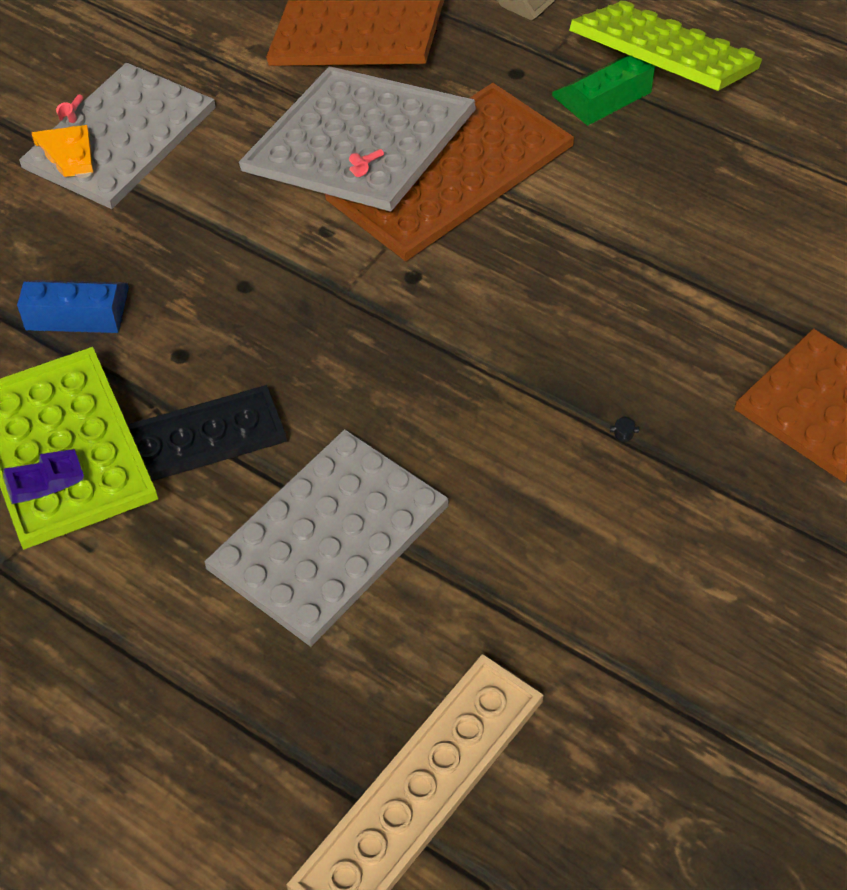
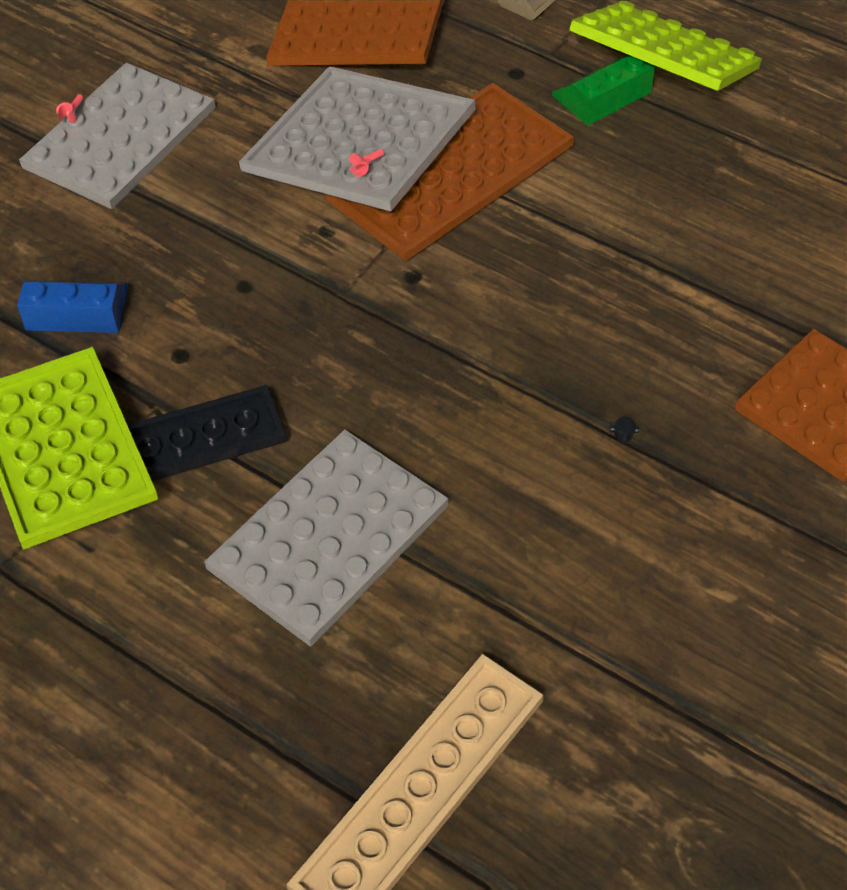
(49, 476): dark purple slope -> none
(67, 148): light orange wing -> none

